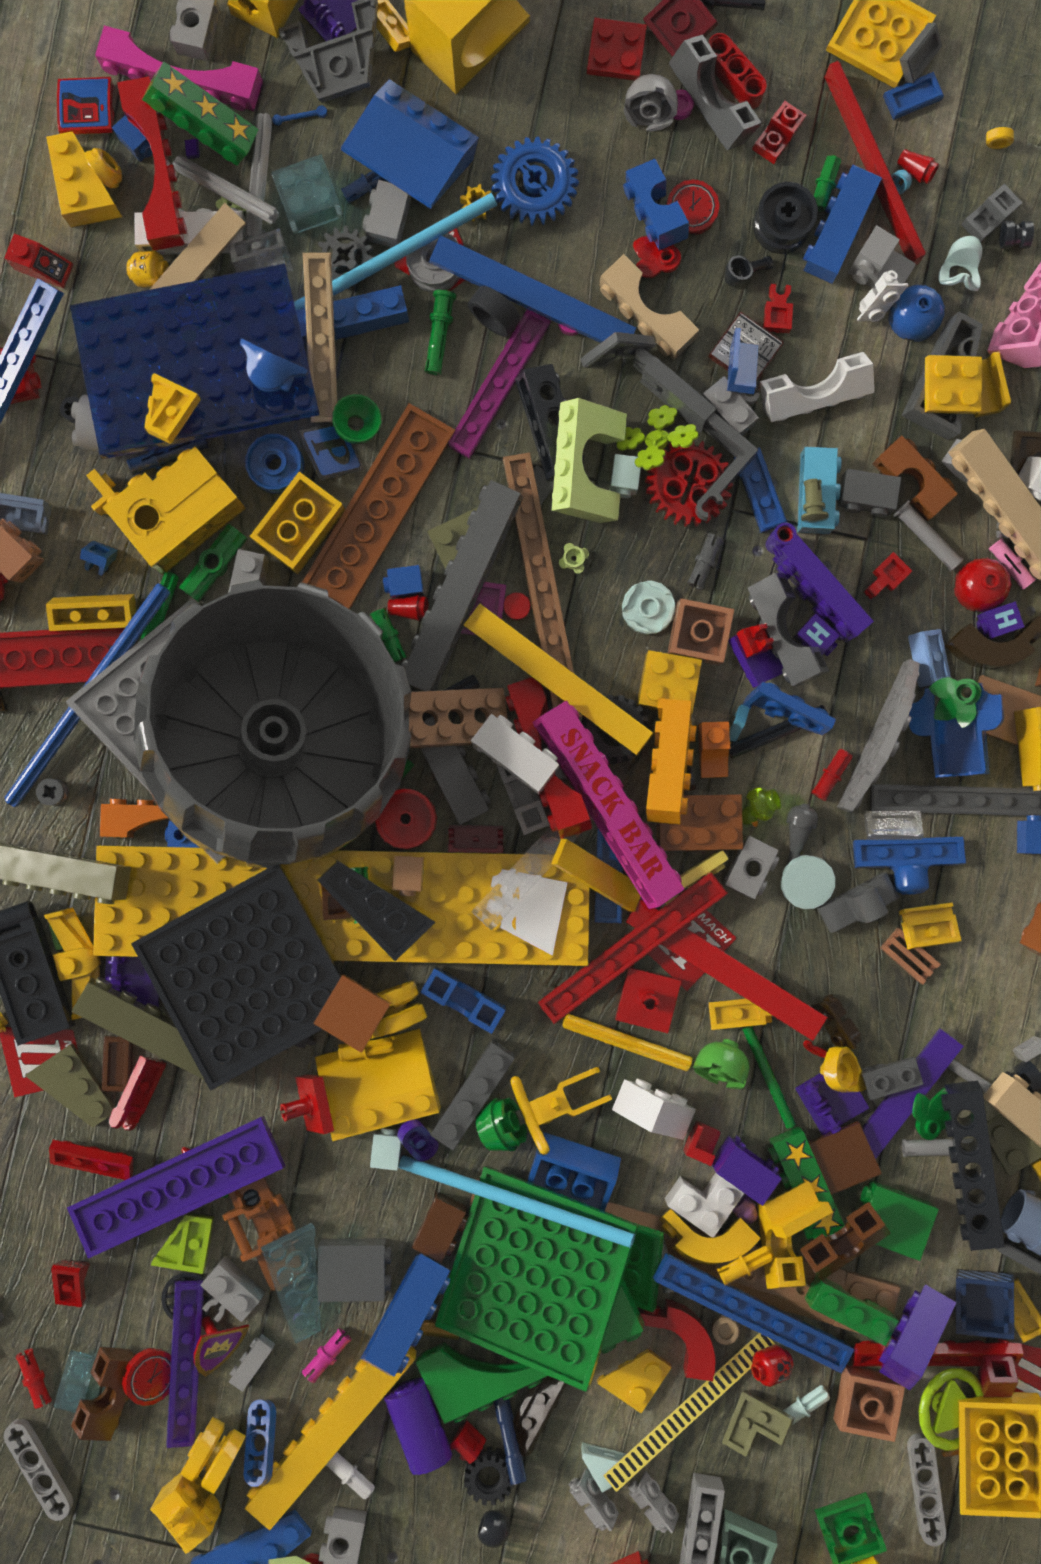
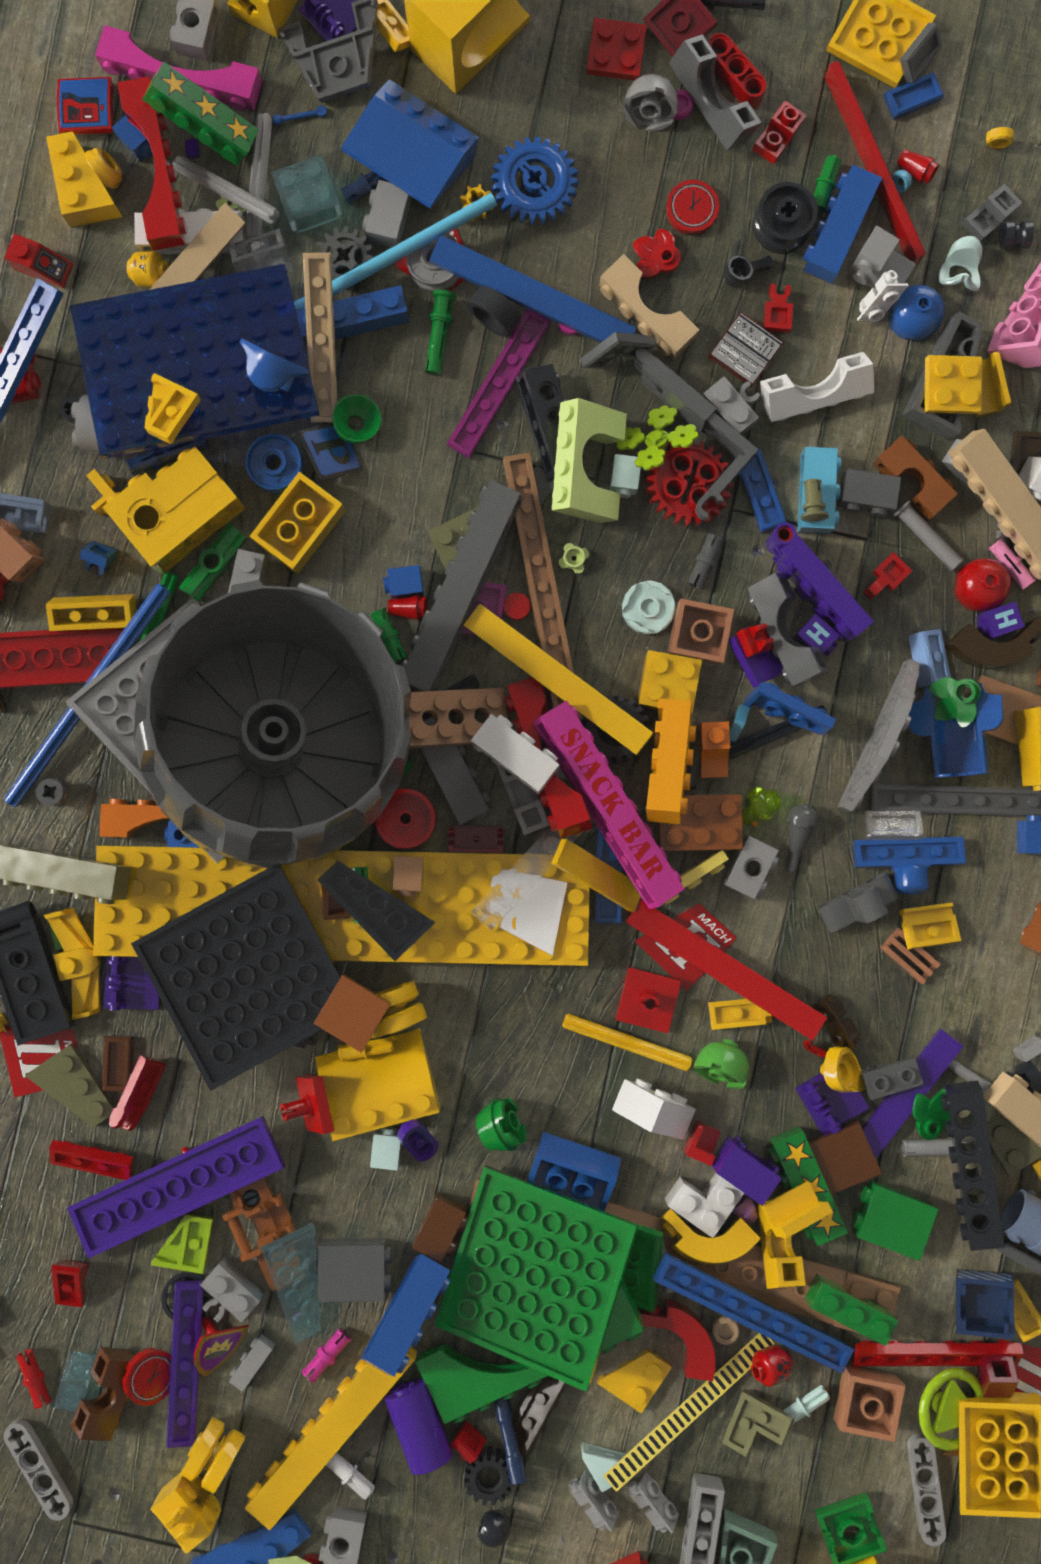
(134, 1022): olive brick -> none
(250, 1451): blue beam -> none
(379, 505): dark orange plate -> none
(430, 1329): pearl gold axle -> none
(463, 998): blue arch -> none
(473, 1094): dark grey arch -> none
(517, 1201): medium azure piece -> none
(550, 1106): yellow piece -> none
(632, 947): red tile -> none
(663, 223): blue arch -> none
(742, 365): panel -> none
(744, 1265): yellow axle -> none
(769, 1076): green bar -> none
(807, 882): light aqua tile -> none
(832, 774): red axle -> none
(832, 1252): reddish brown arch -> none
(916, 1336): dark purple brick -> none

